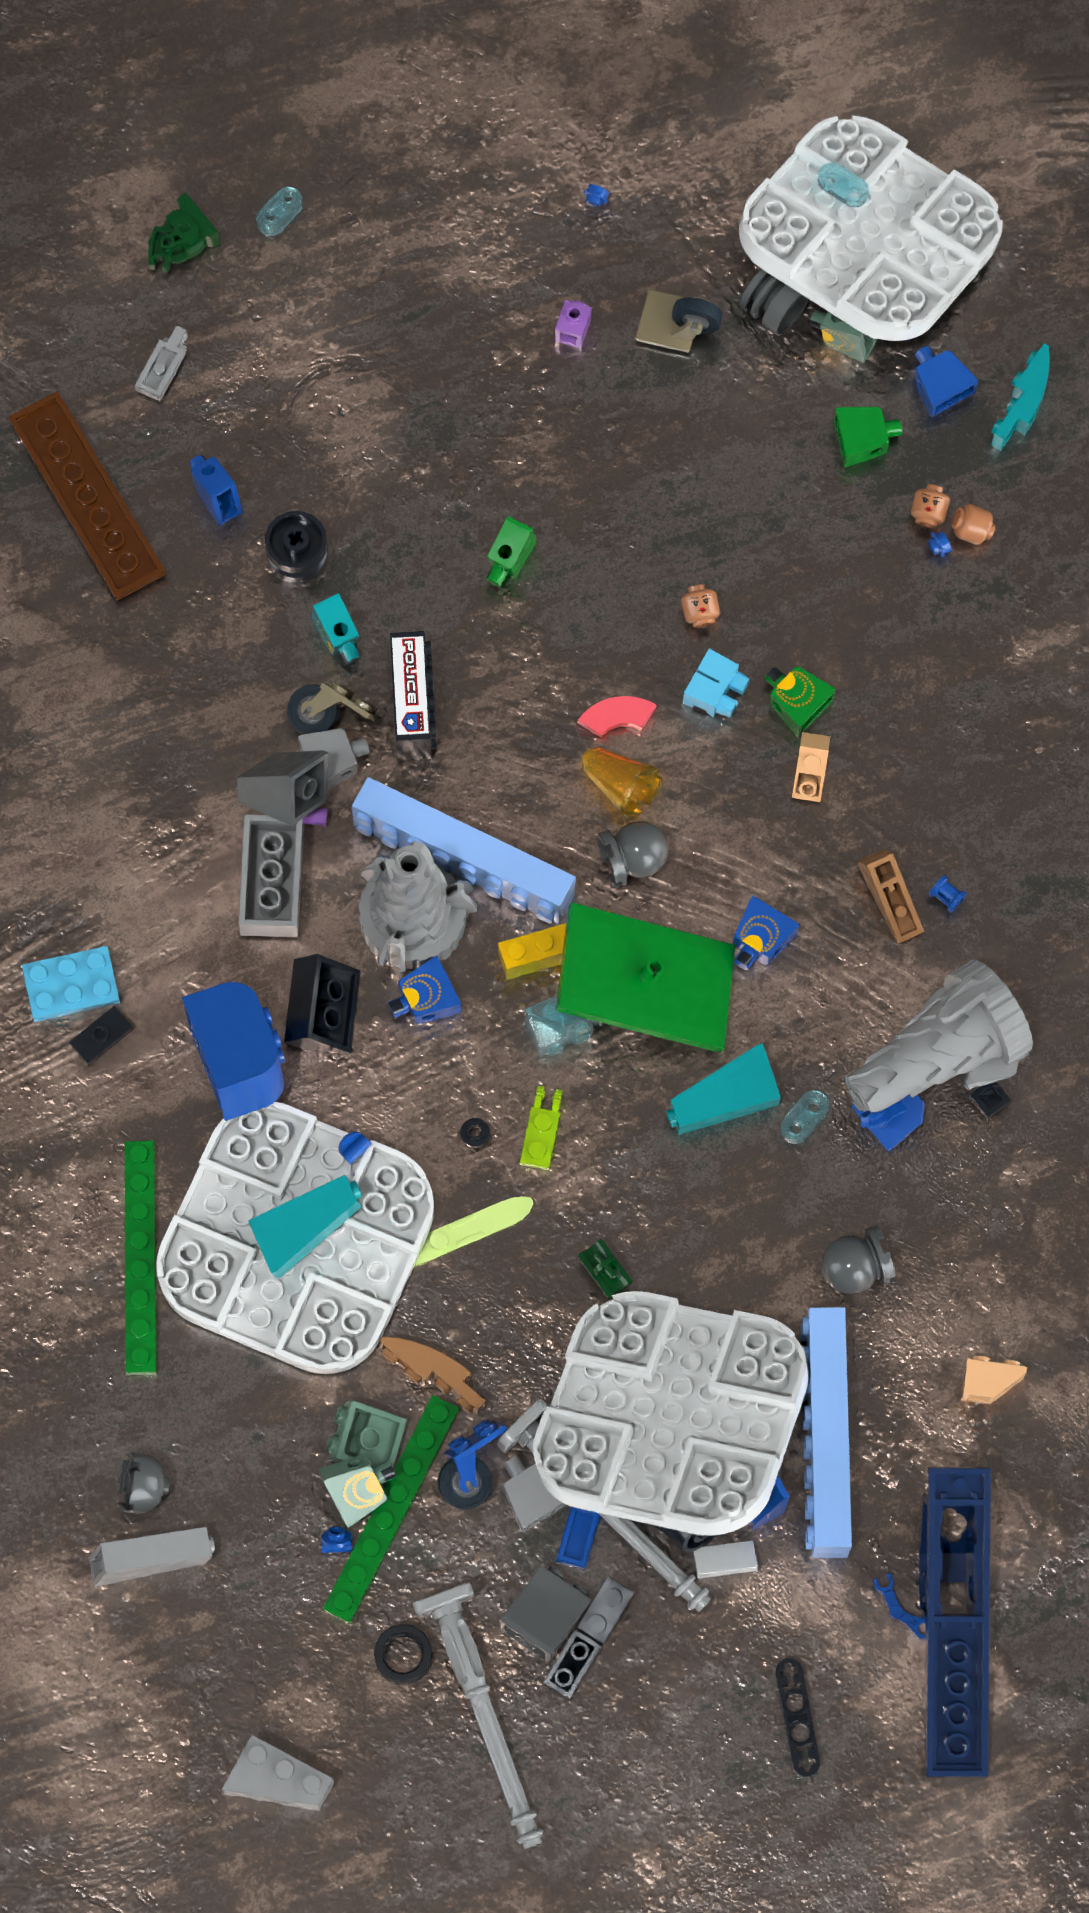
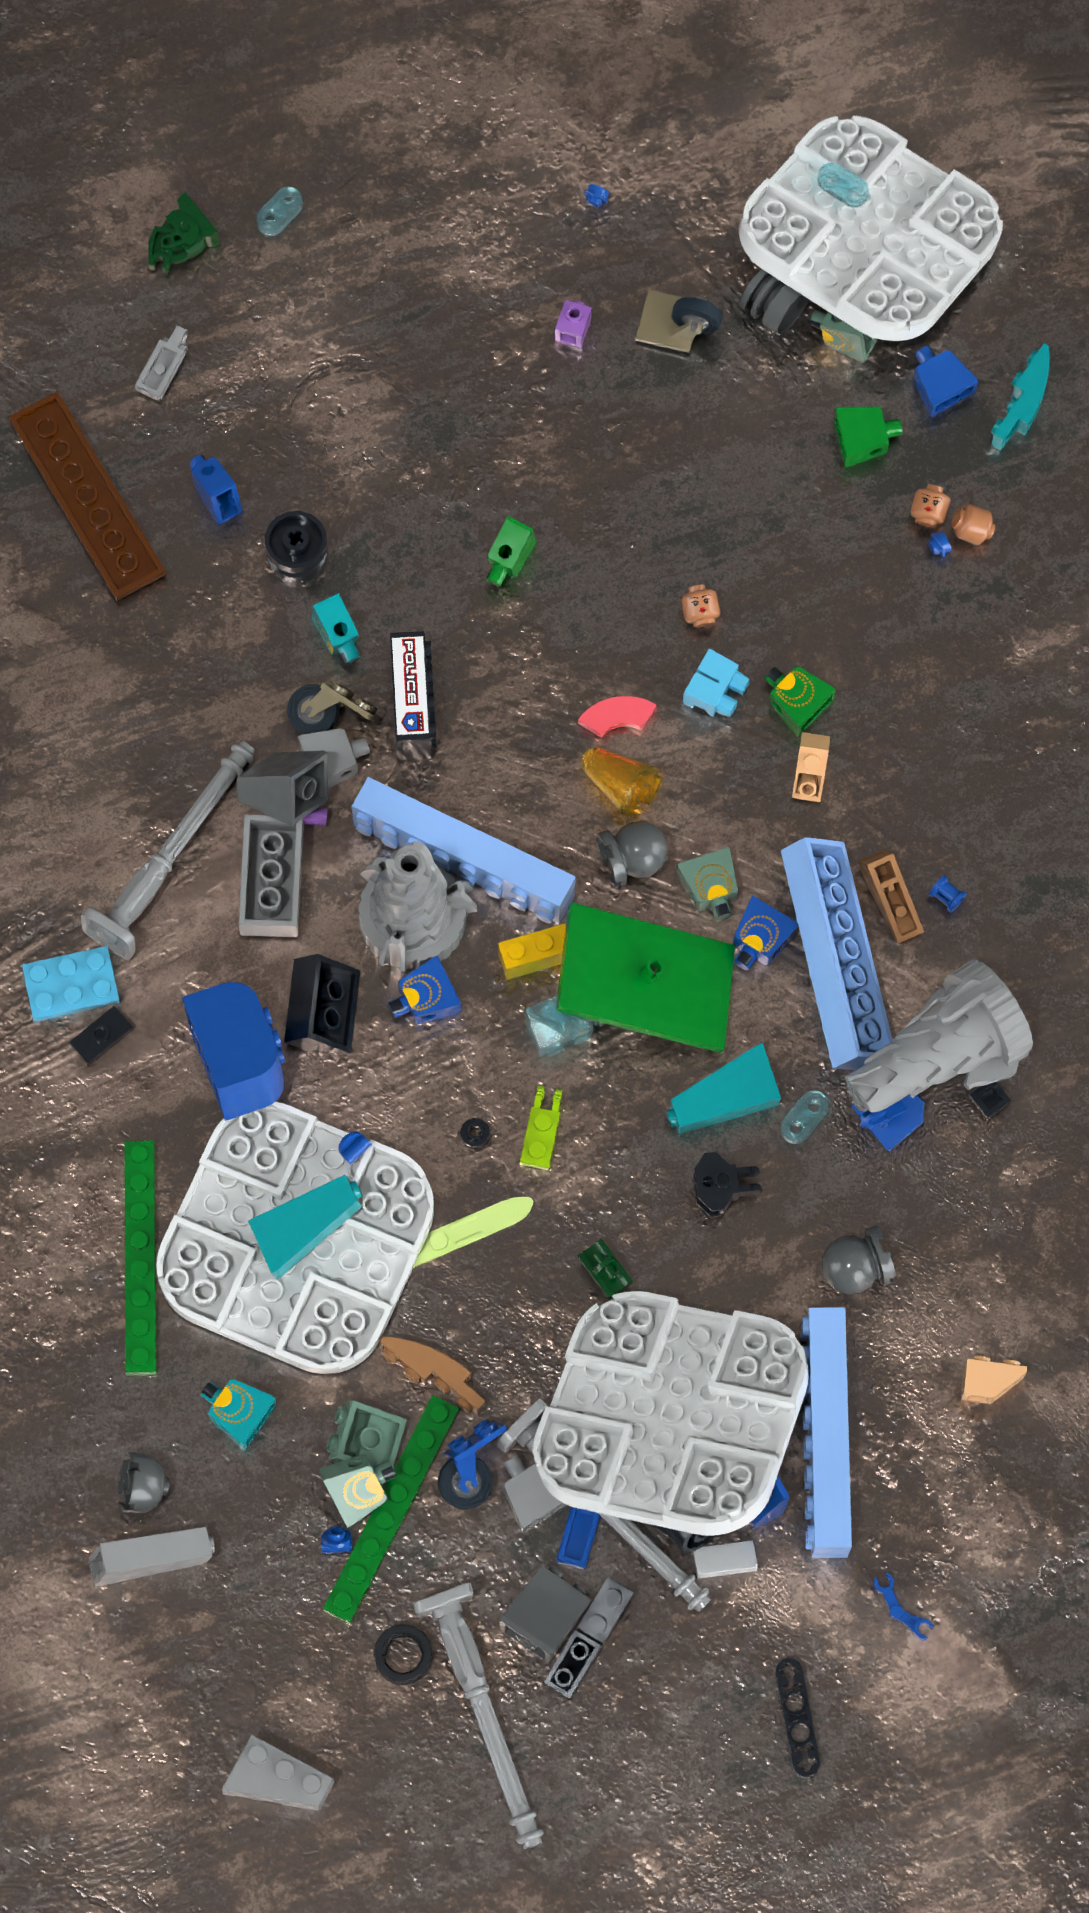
(112, 927): none -> light grey piece
(238, 1410): none -> teal torso
(710, 882): none -> sand green torso
(724, 1183): none -> black hinge
(836, 951): none -> light blue brick
(956, 1642): dark blue piece -> none

